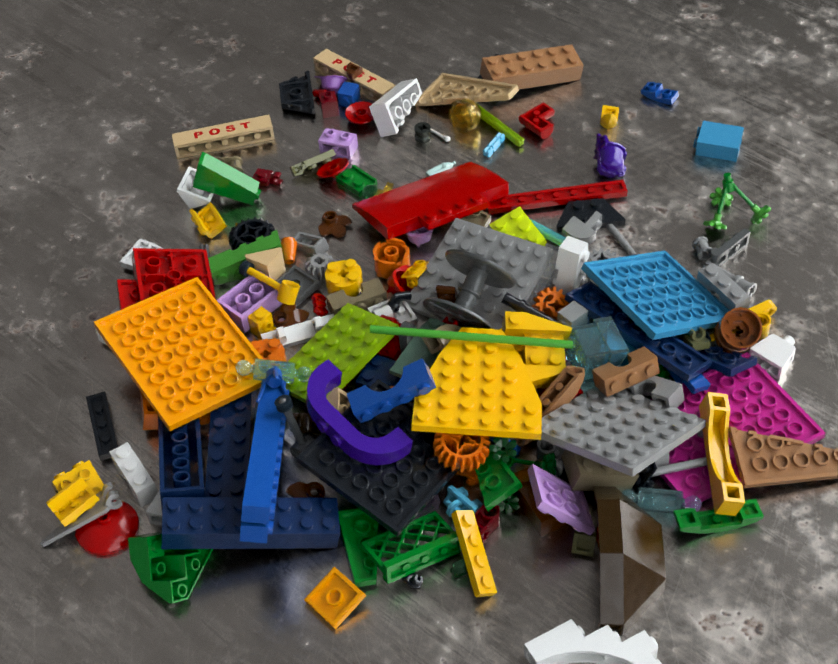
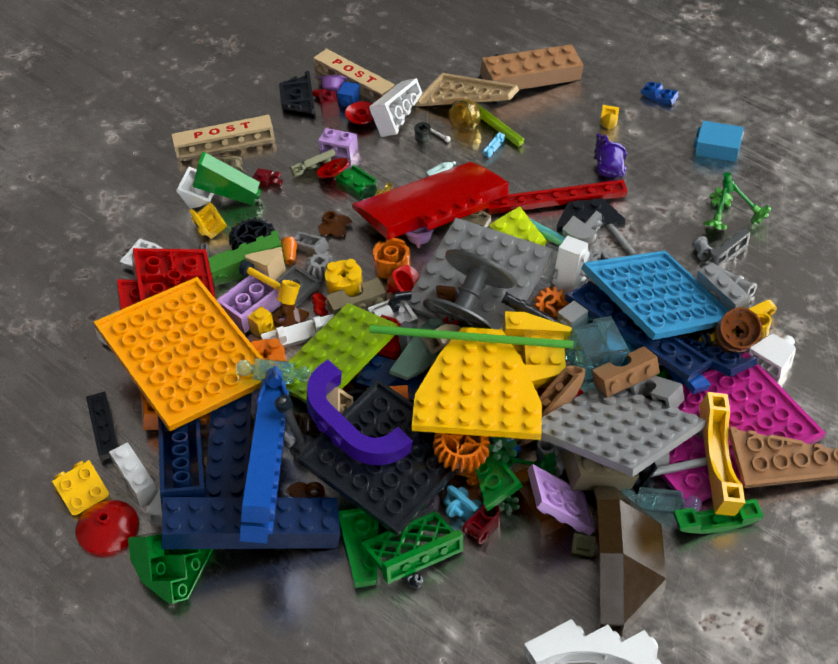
(72, 501): yellow bracket -> none
(99, 509): light grey flag -> none
(335, 597): light orange plate -> none
(353, 71): reddish brown tile -> none
(414, 273): yellow hinge -> none
(414, 382): blue arch -> none
(459, 568): clear green plate -> none
(474, 553): yellow plate -> none
(537, 119): red brick -> none
(697, 341): olive tile -> none

